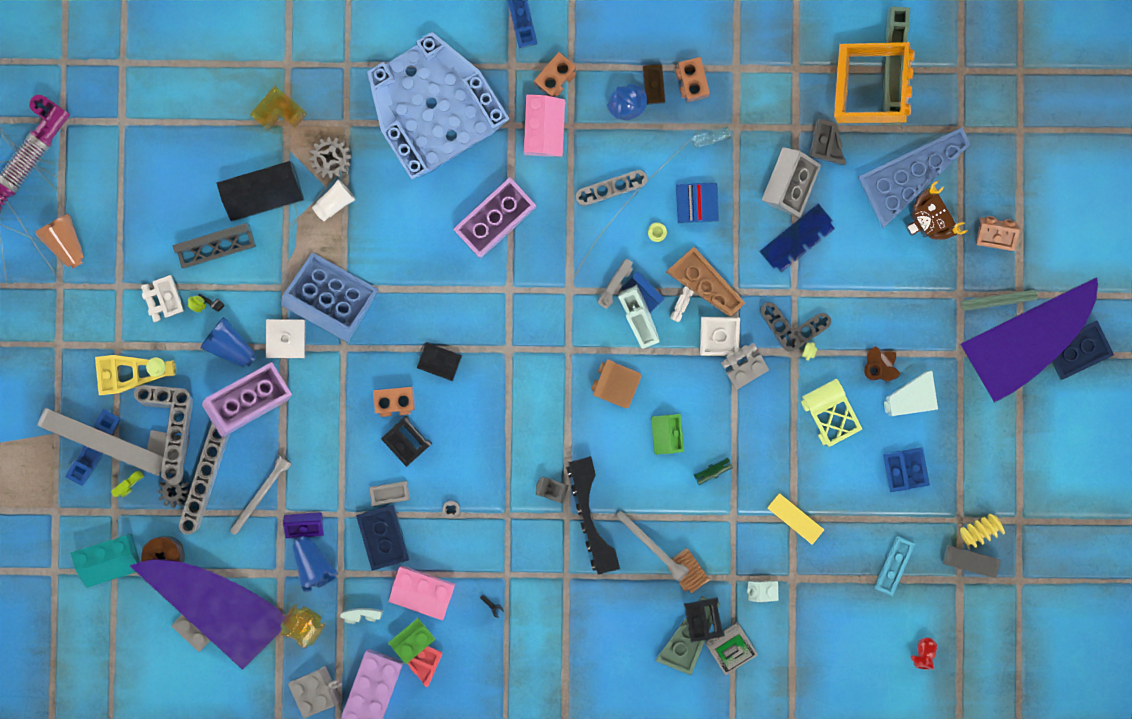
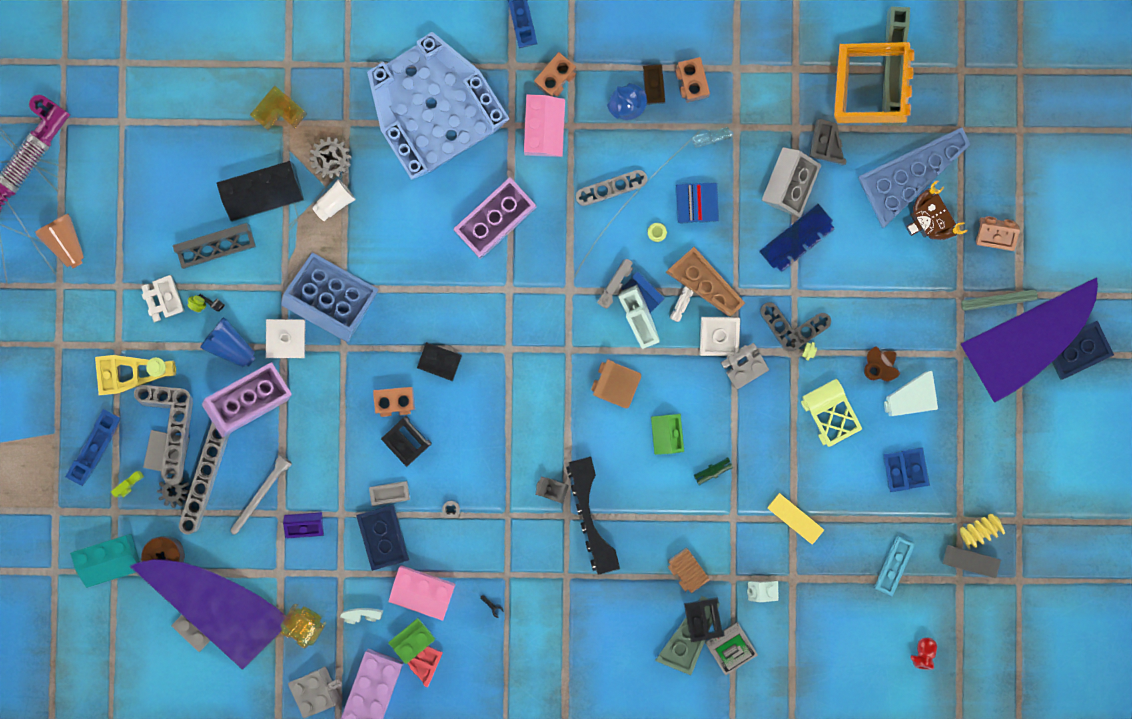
(101, 441): light grey beam -> none
(312, 565): blue cone -> none
(678, 571): light grey piece -> none

